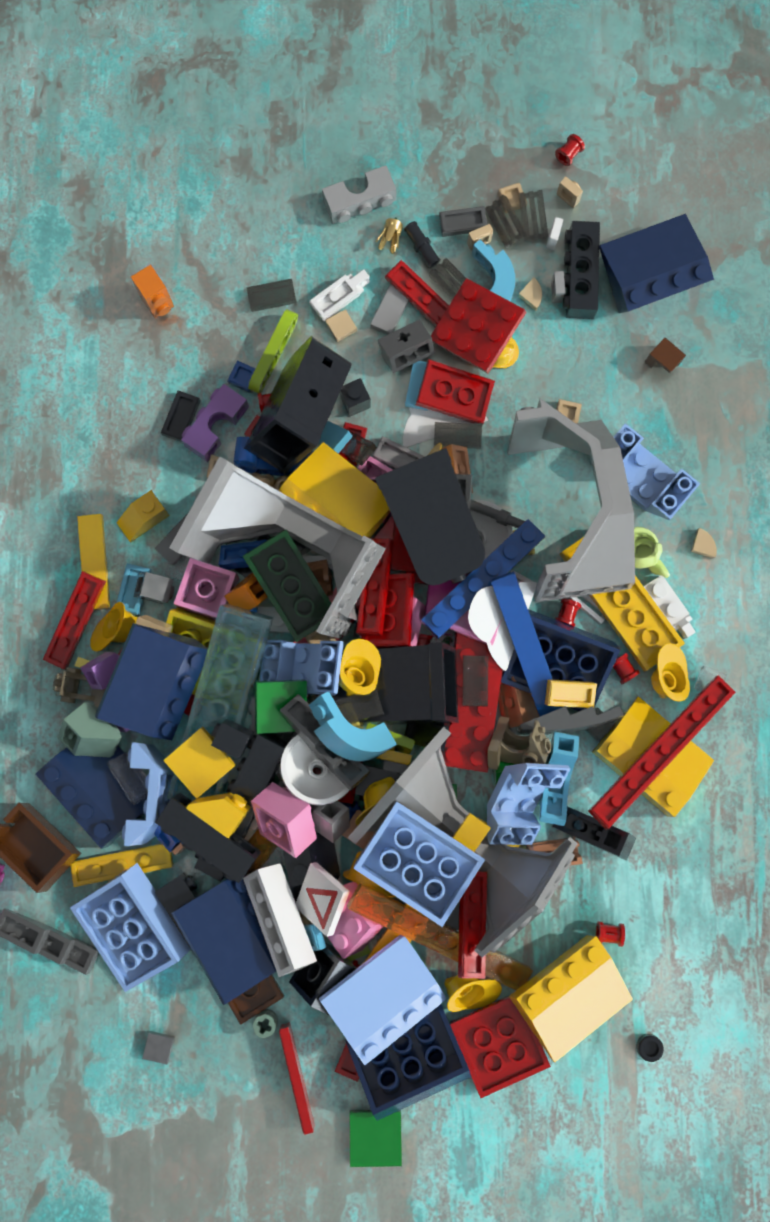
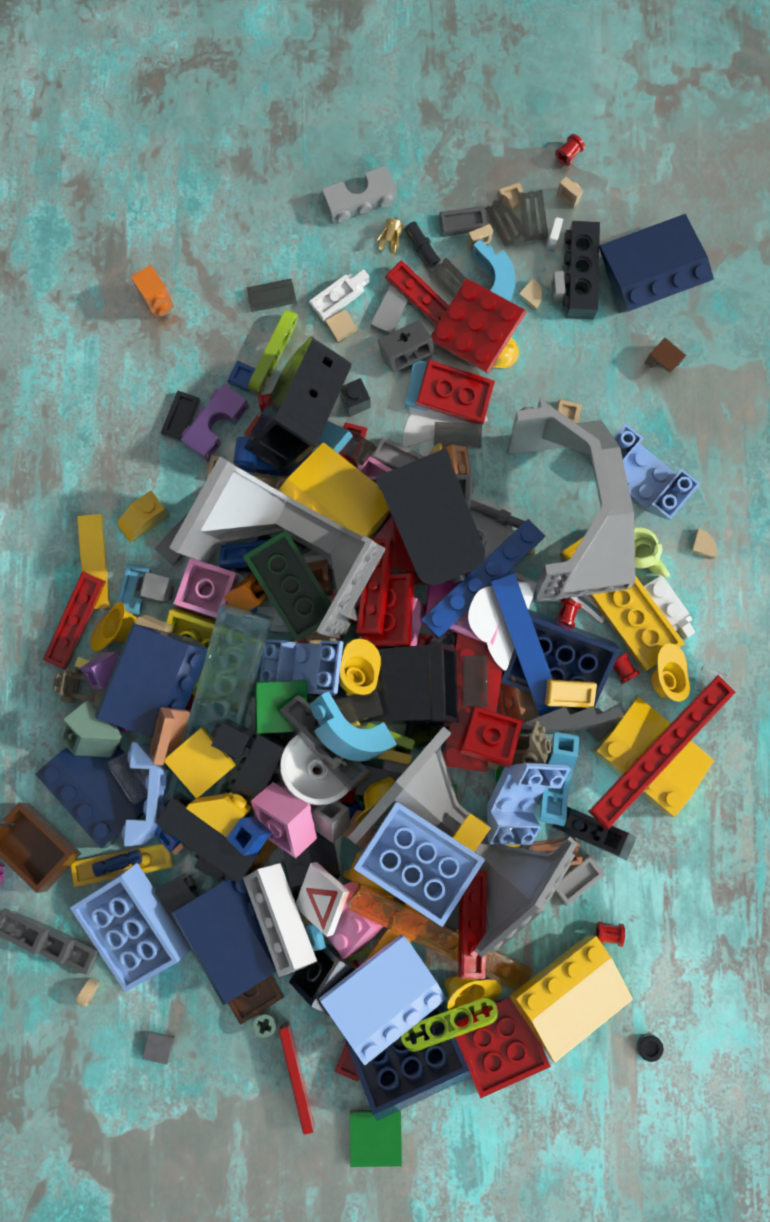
(87, 992): none -> tan tile
(117, 862): none -> dark blue axle
(168, 733): none -> nougat panel
(249, 835): none -> blue brick
(451, 1029): none -> lime beam
(492, 737): none -> red tile
(578, 880): none -> light grey tile

